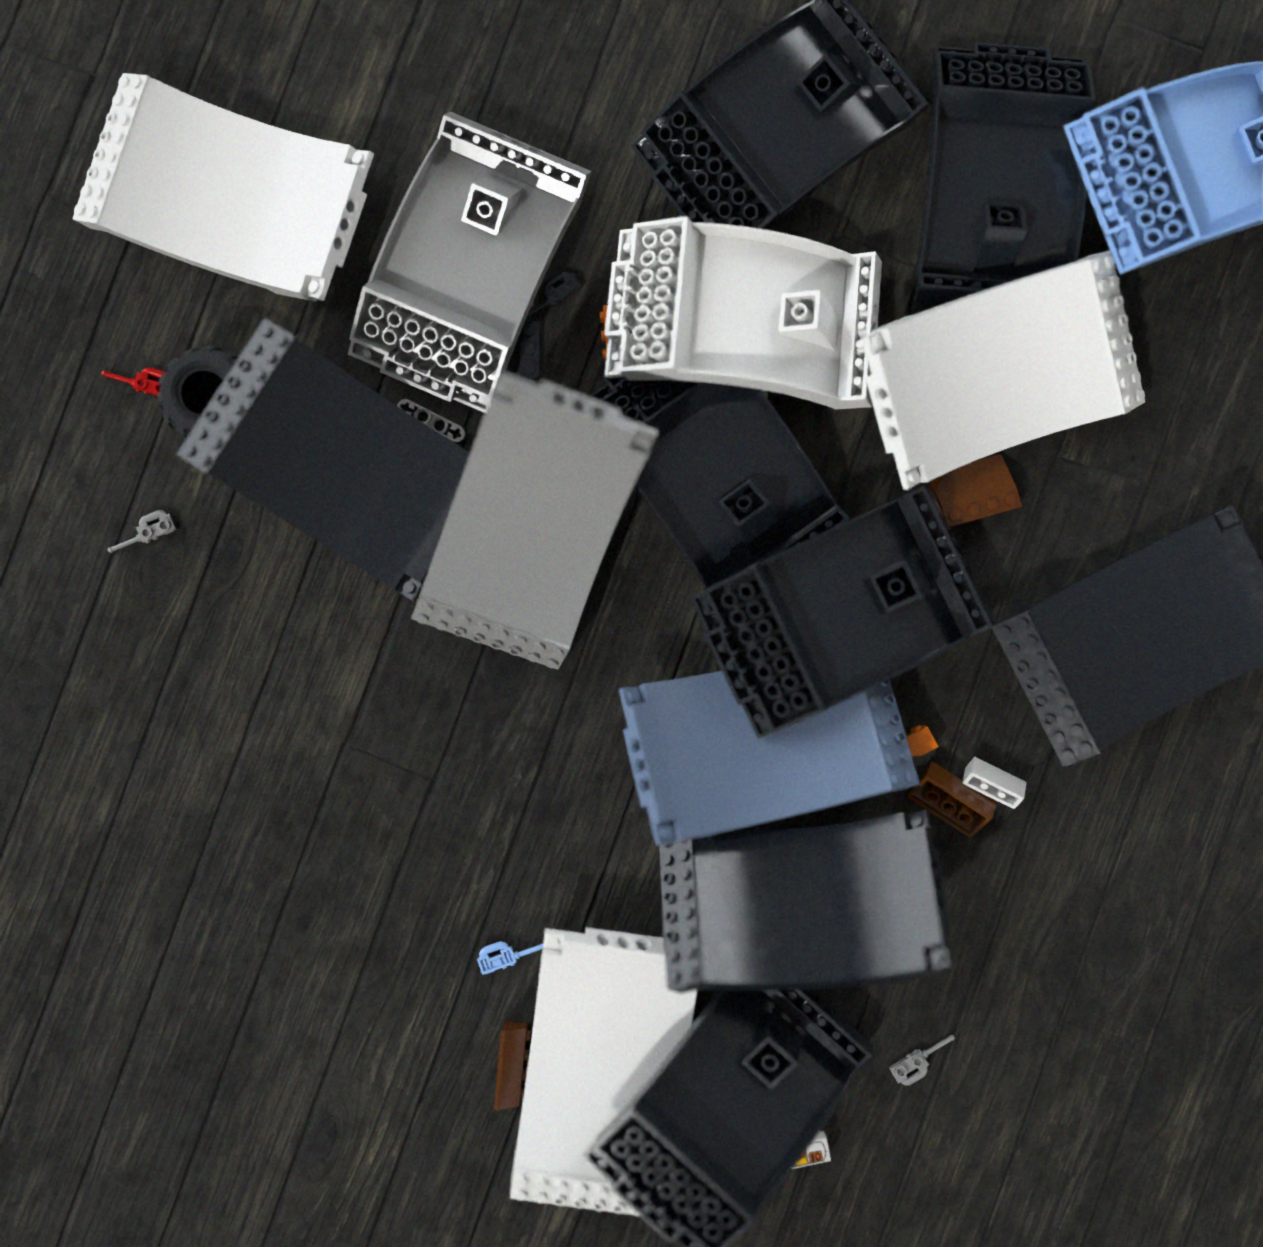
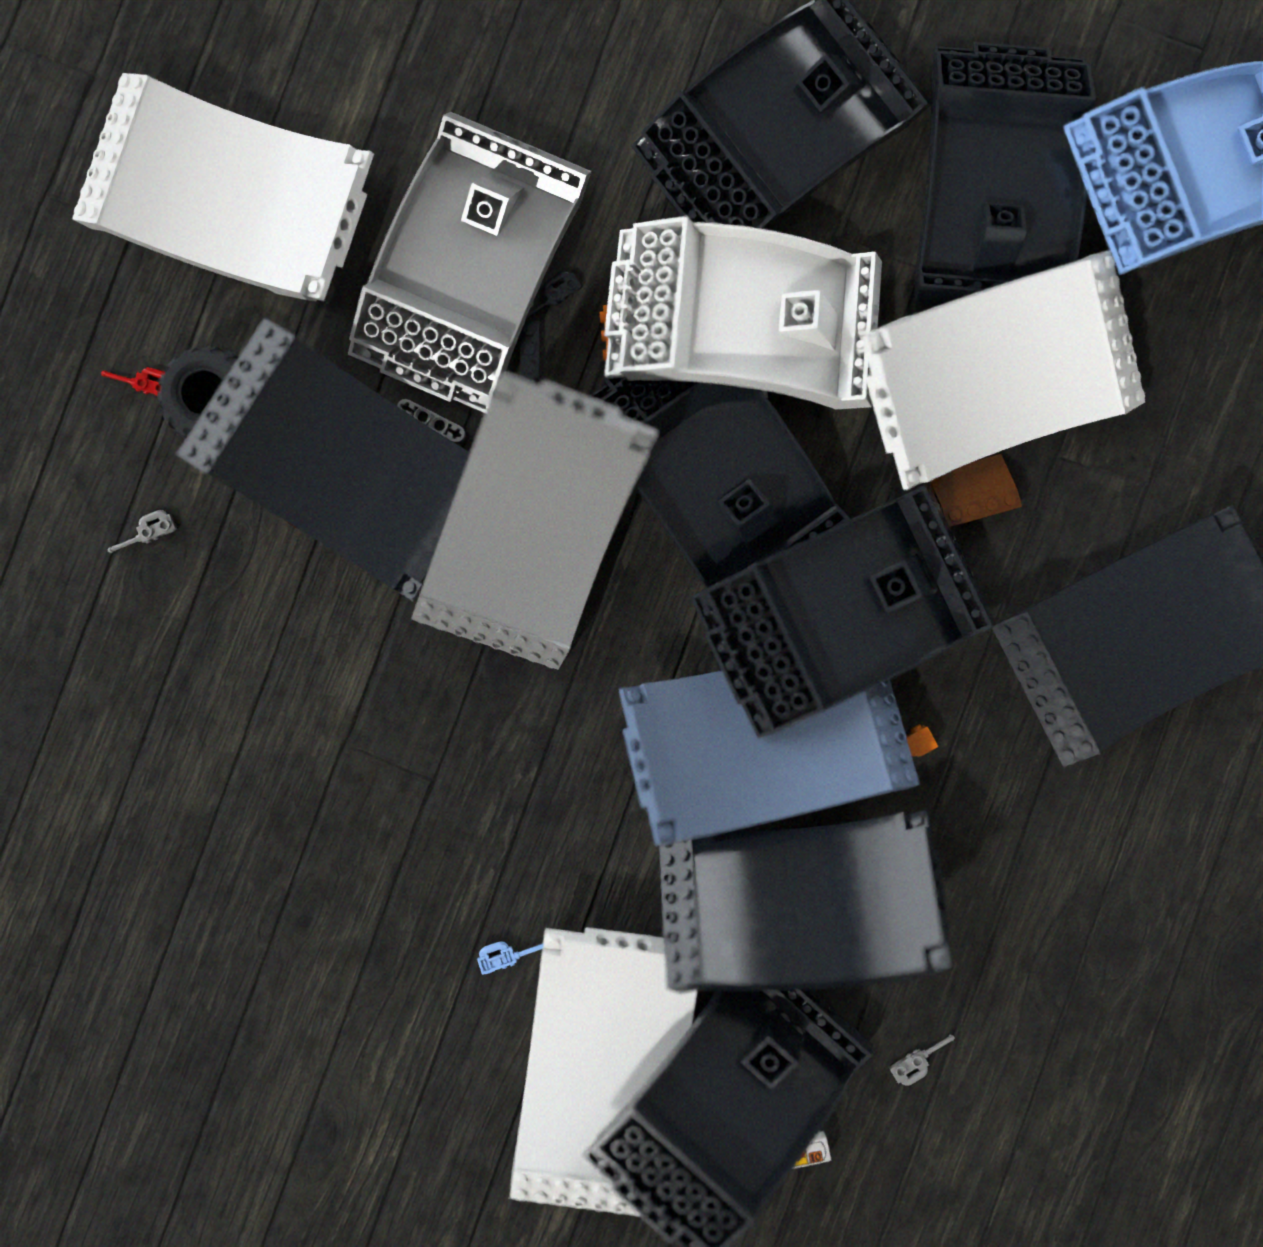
(511, 1065): reddish brown slope -> none
(951, 800): reddish brown slope -> none
(994, 782): white brick -> none

